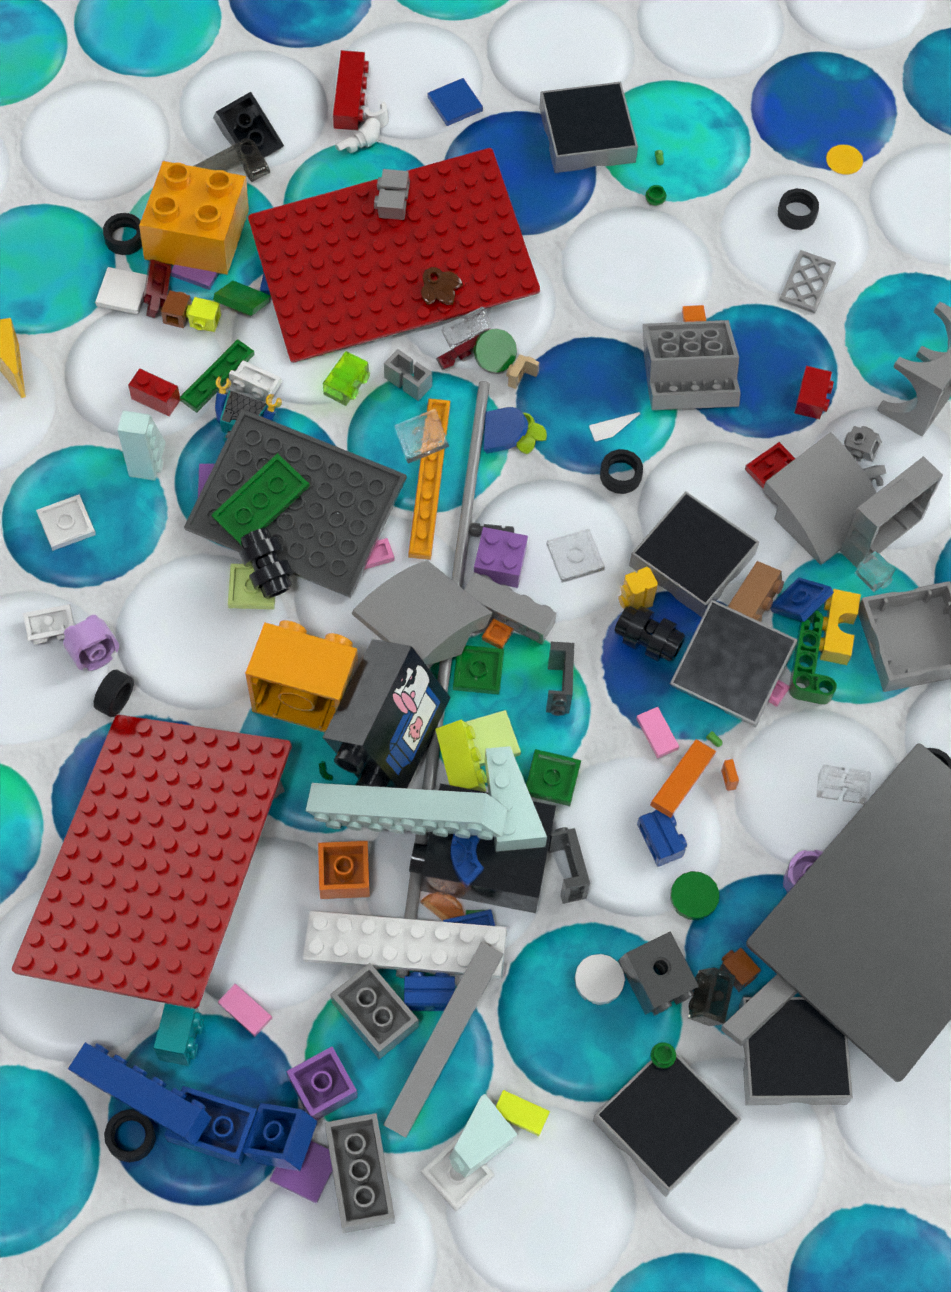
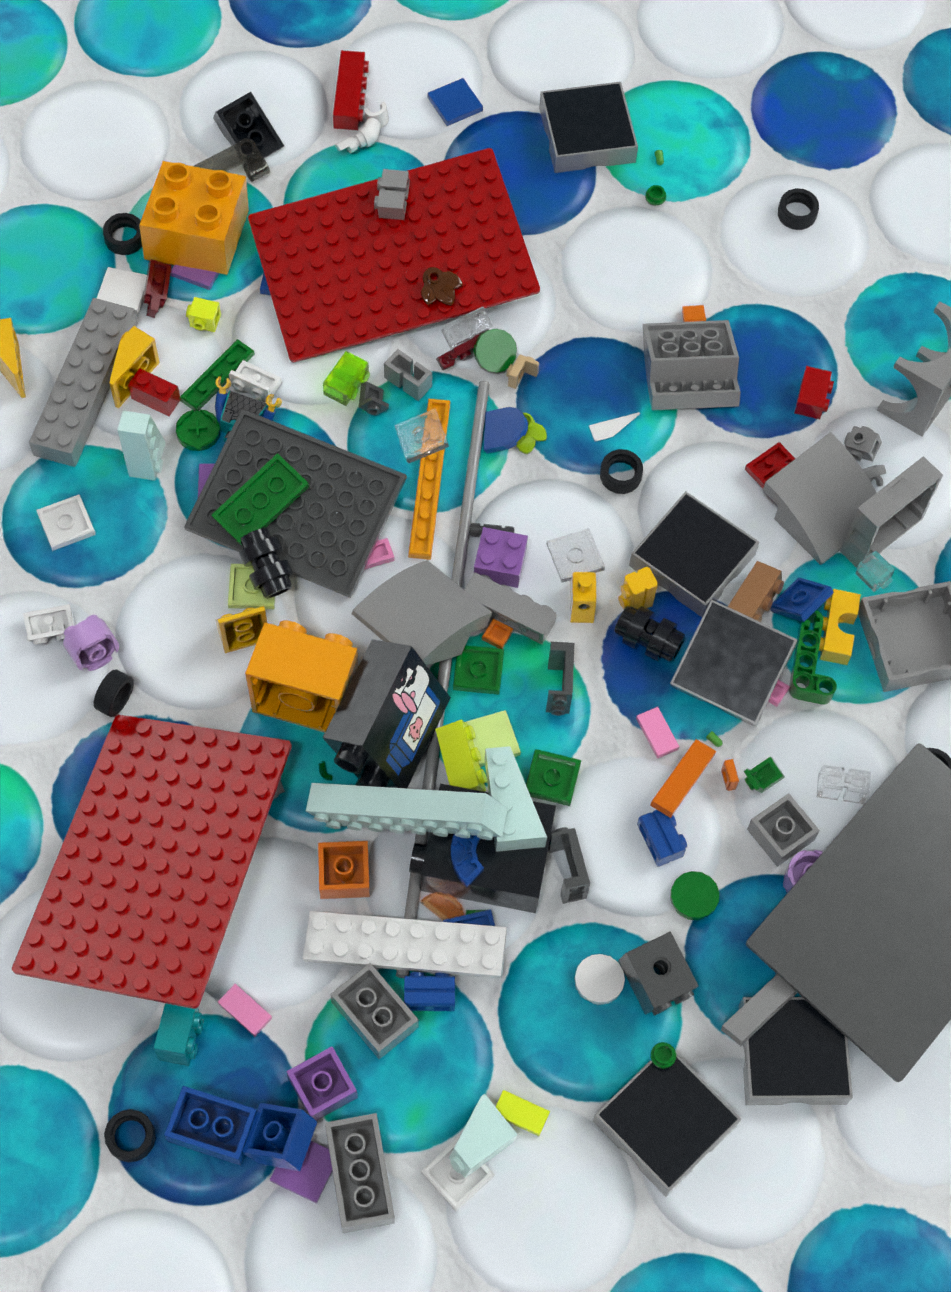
(81, 384): none -> light grey brick
(134, 352): none -> yellow slope
(141, 1093): blue brick -> none
(175, 309): dark orange brick -> none
(197, 430): none -> green tile
(241, 629): none -> yellow slope
(242, 298): green tile -> none
(371, 399): none -> dark grey bracket
(443, 1039): light grey tile -> none
(582, 592): none -> yellow torso
(712, 997): clear smoke brick -> none
(741, 966): dark orange brick -> none
(763, 775): none -> green bracket
(783, 829): none -> light grey brick
(799, 300): light grey window -> none
(844, 159): yellow sticker -> none

